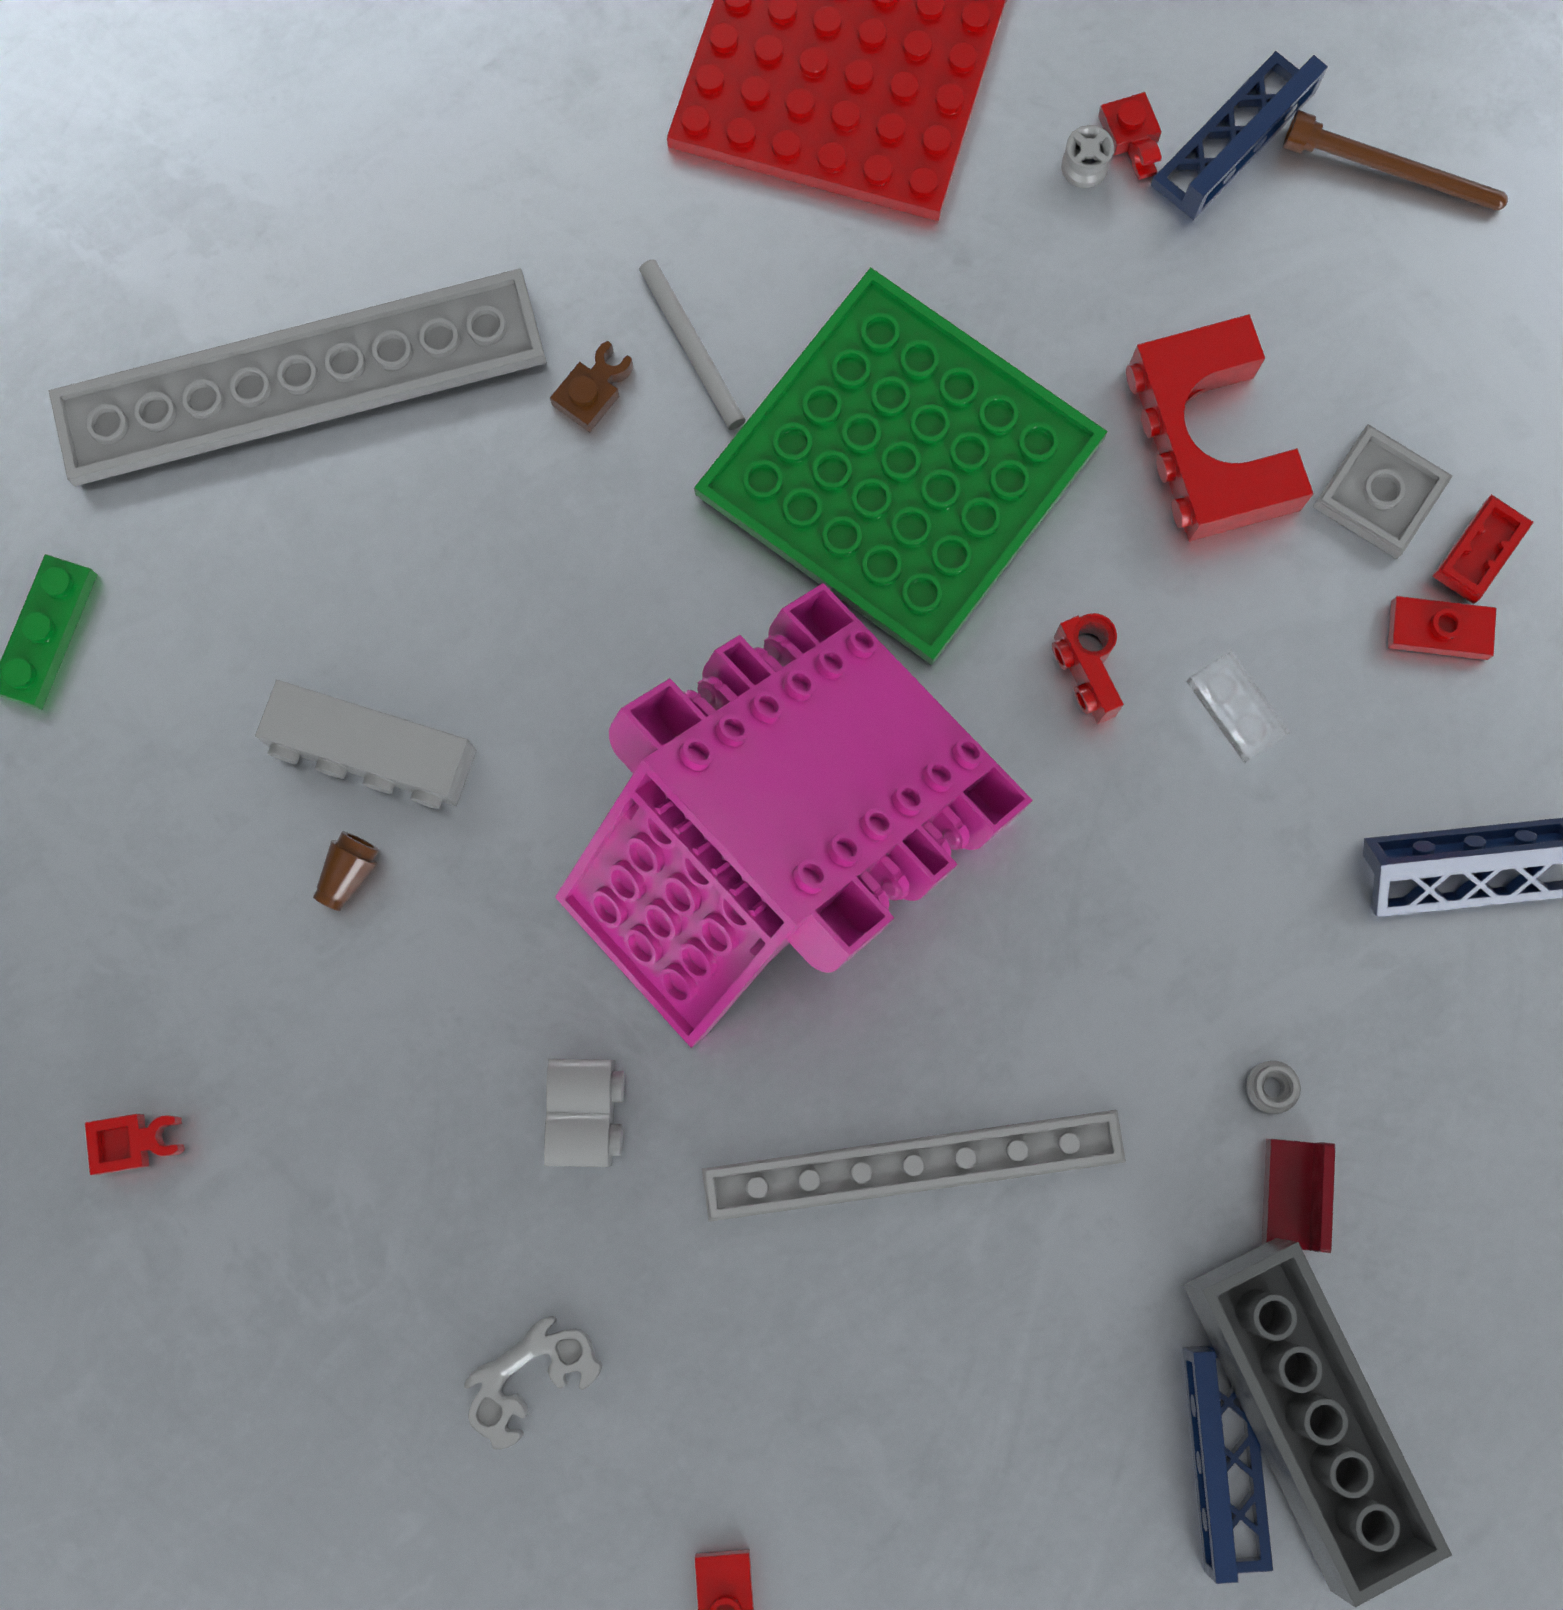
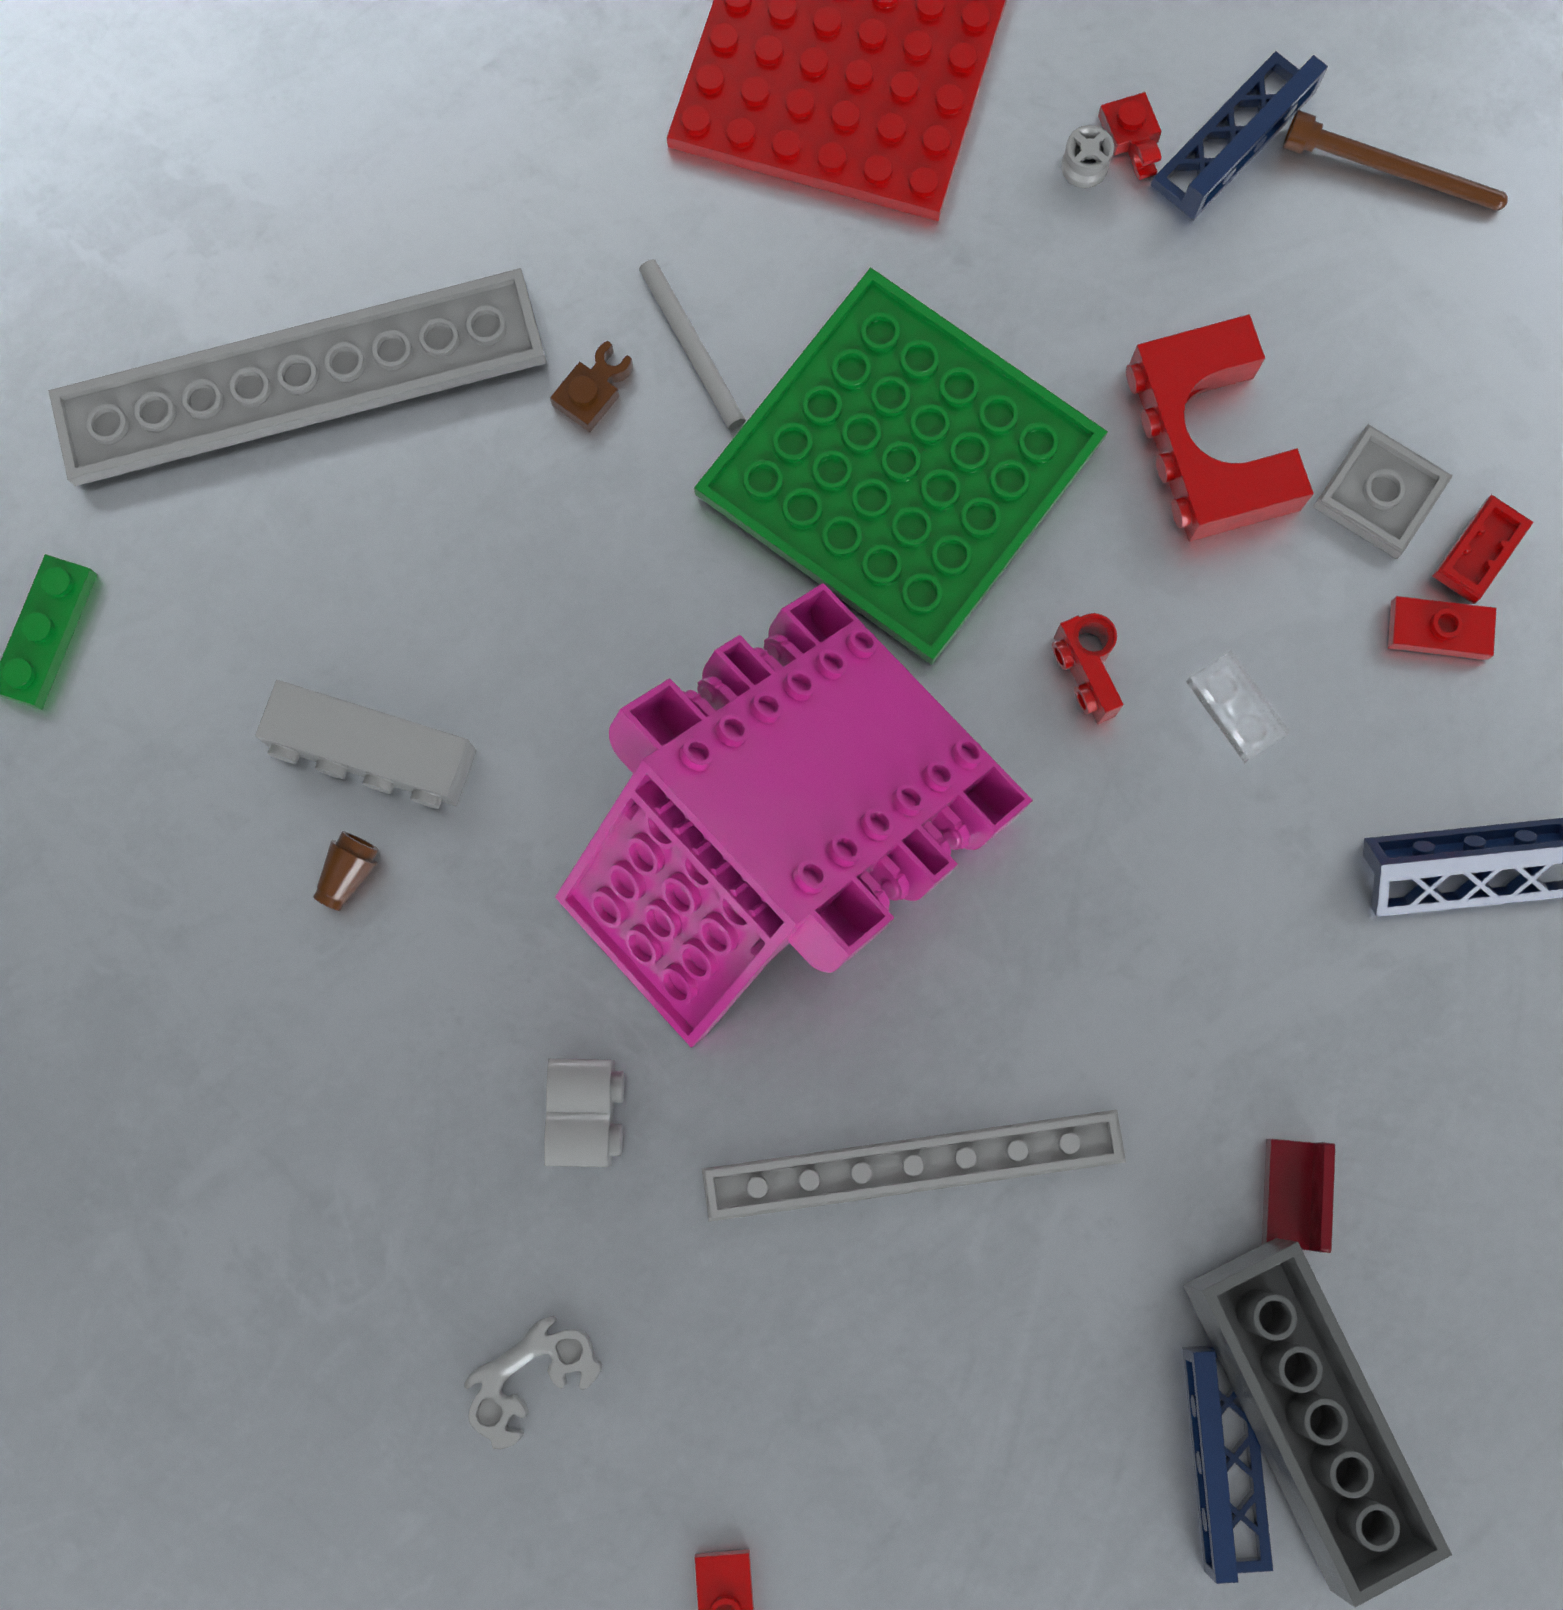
(125, 1141): red plate -> none
(1289, 1087): light grey plate -> none

